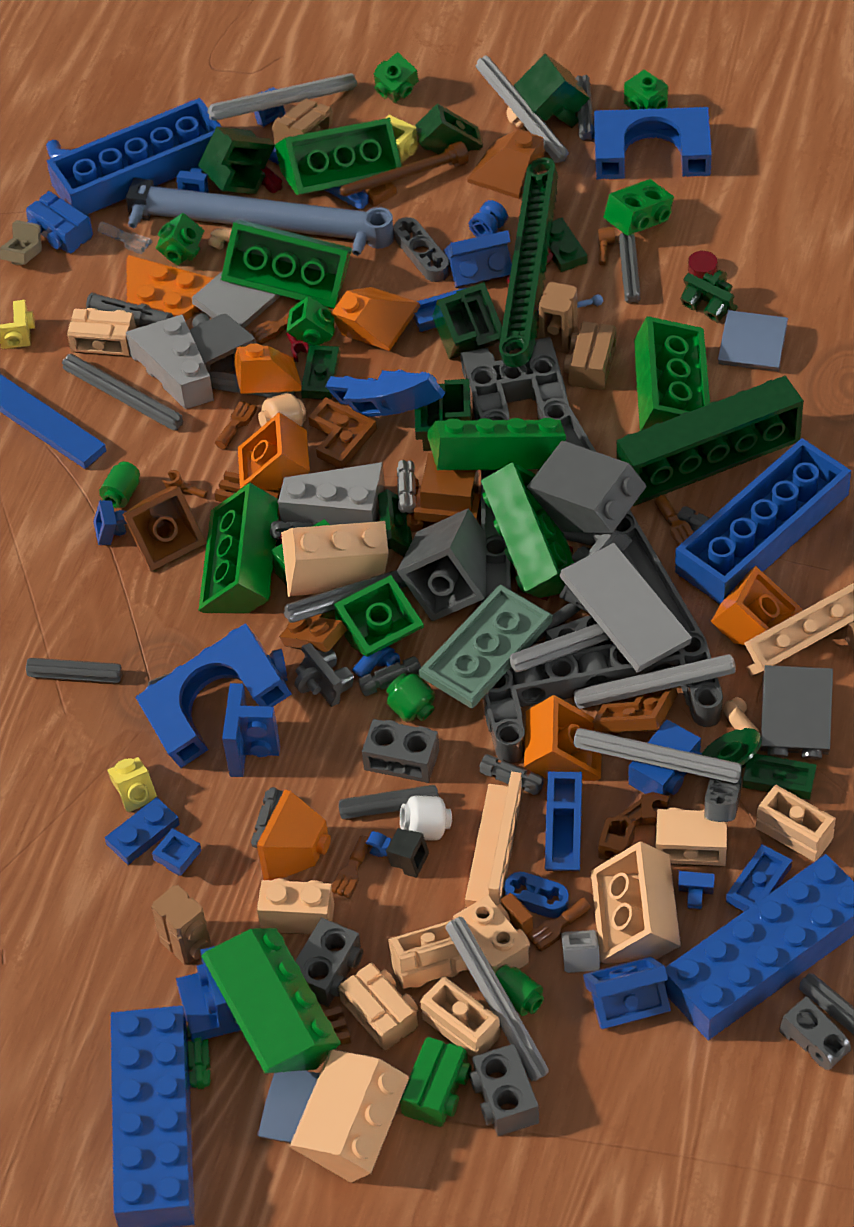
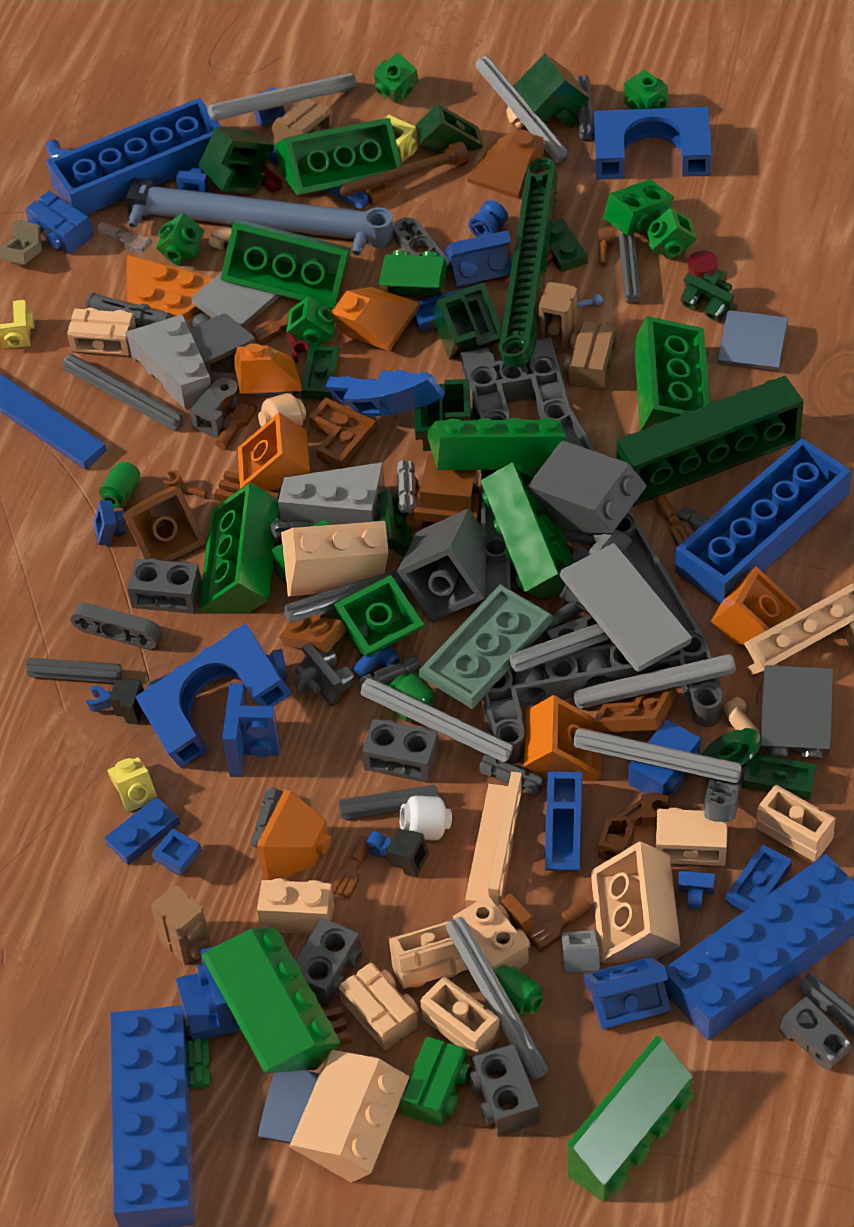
(116, 625): none -> dark grey beam
(121, 699): none -> pearl dark grey piece
(164, 585): none -> dark grey brick
(214, 407): none -> dark grey leg
(414, 274): none -> green slope
(436, 720): none -> light grey axle
(537, 893): blue beam -> none
(629, 1120): none -> slope
(671, 234): none -> green brick

